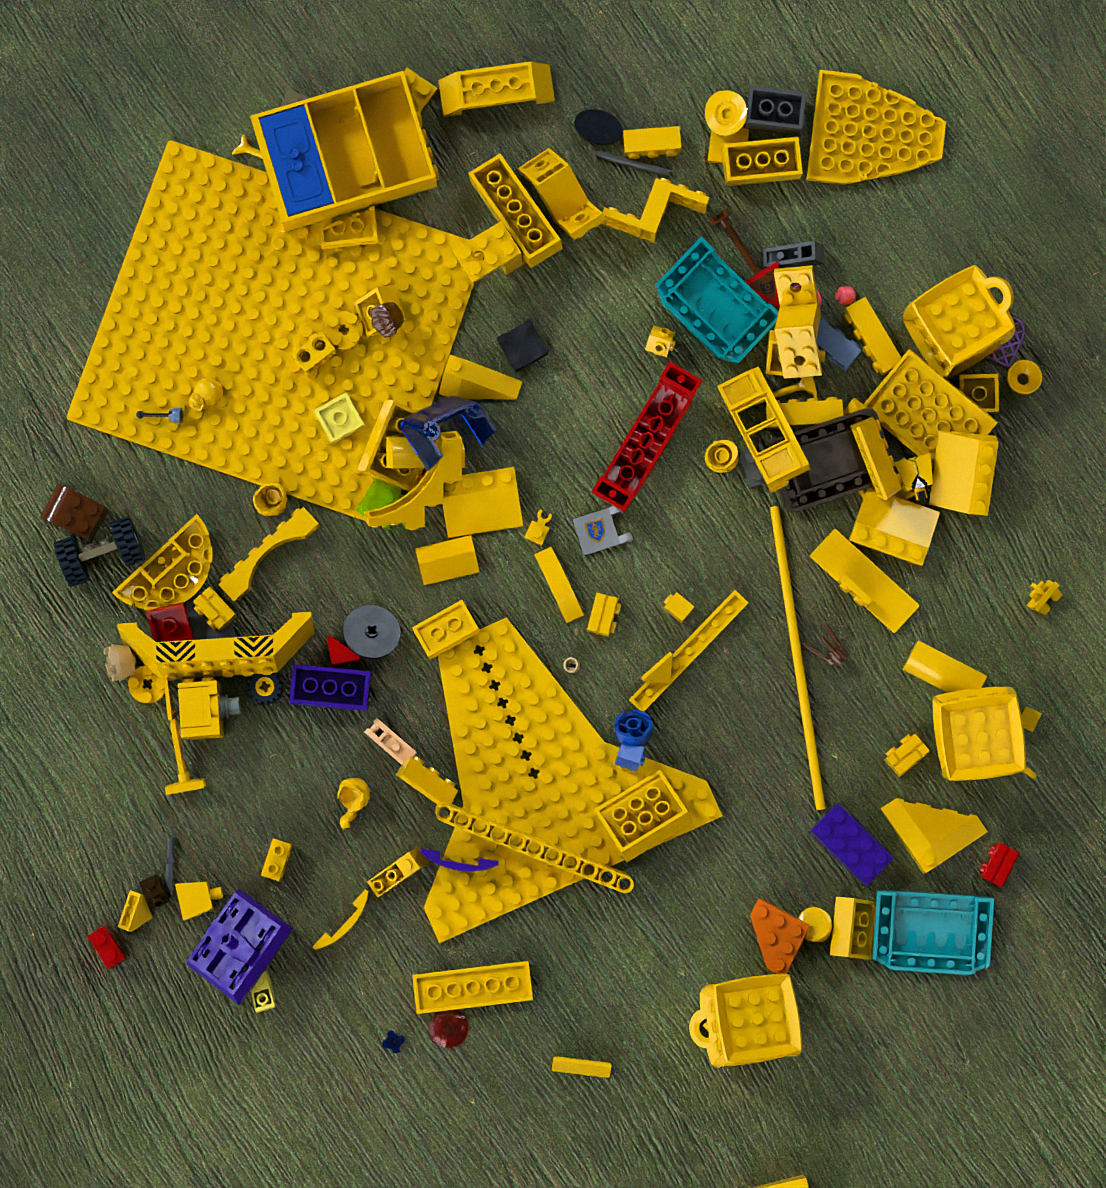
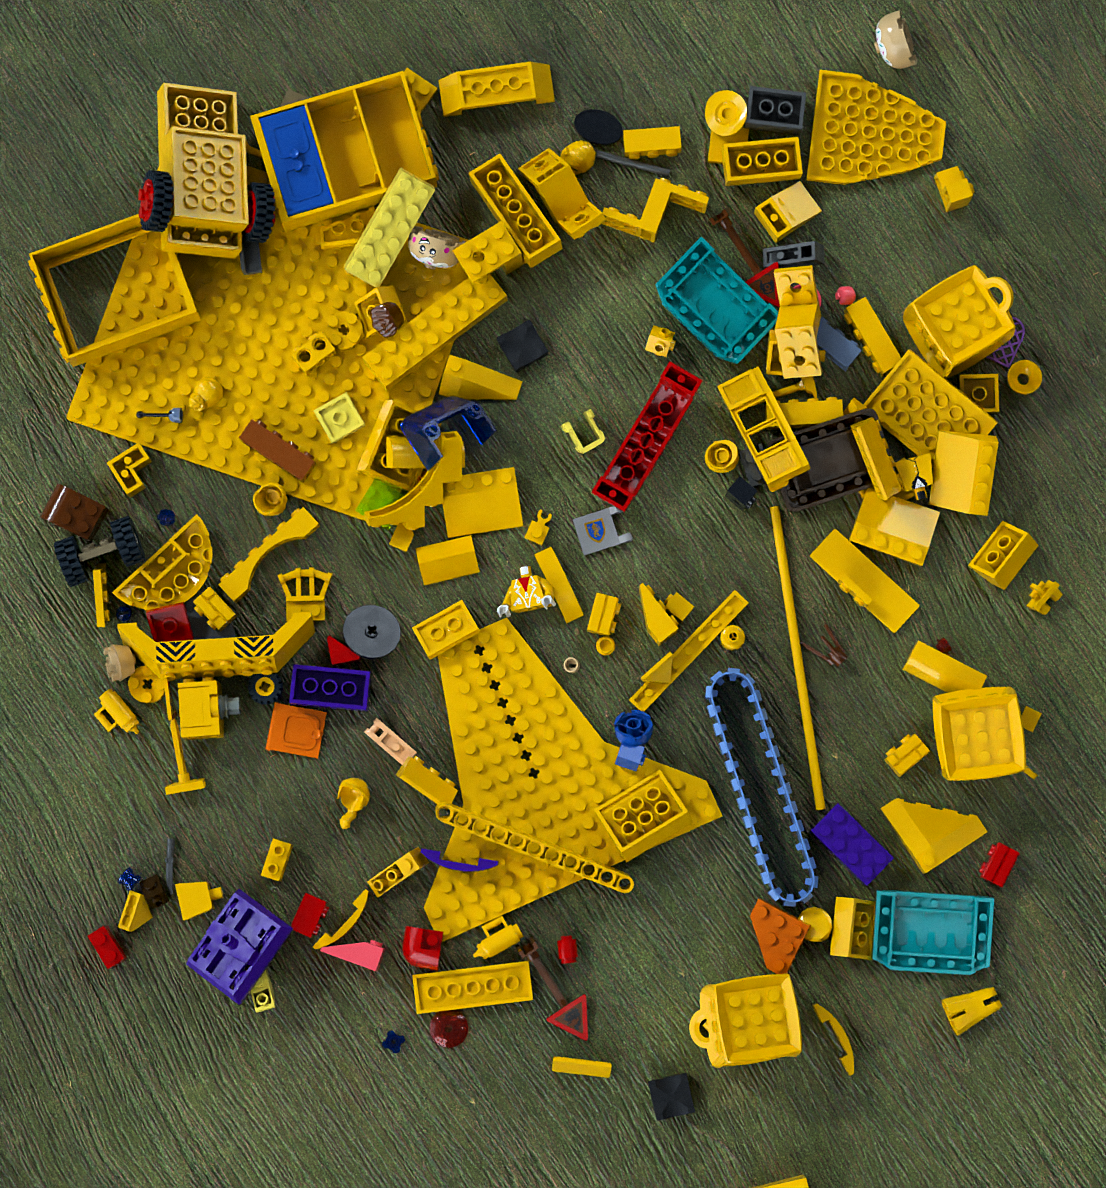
(84, 245): none -> yellow door
(101, 594): none -> yellow wing
(118, 711): none -> yellow piece
(125, 468): none -> yellow brick
(125, 617): none -> clear blue hinge
(129, 879): none -> clear blue wheel
(166, 517): none -> clear blue plate
(201, 182): none -> yellow piece
(250, 258): none -> dark grey panel
(277, 450): none -> dark orange brick
(296, 730): none -> orange container
(309, 915): none -> red brick
(312, 603): none -> yellow plate
(363, 954): none -> coral slope
(389, 227): none -> light yellow brick
(402, 538): none -> yellow slope
(422, 947): none -> red brick
(433, 247): none -> tan cylinder
(434, 330): none -> yellow brick
(498, 941): none -> yellow piece
(527, 594): none -> yellow torso
(567, 428): none -> light yellow piece
(567, 949): none -> red brick
(572, 1015): none -> piece
(579, 156): none -> yellow hair
(605, 645): none -> yellow plate
(657, 621): none -> yellow slope
(671, 1096): none -> black brick
(727, 642): none -> yellow head
(741, 494): none -> black brick
(779, 771): none -> medium blue piece
(787, 211): none -> yellow slope
(847, 1059): none -> yellow slope
(895, 41): none -> tan cylinder
(943, 646): none -> clear red plate
(954, 188): none -> yellow brick
(969, 1009): none -> yellow piece
(1003, 555): none -> yellow slope

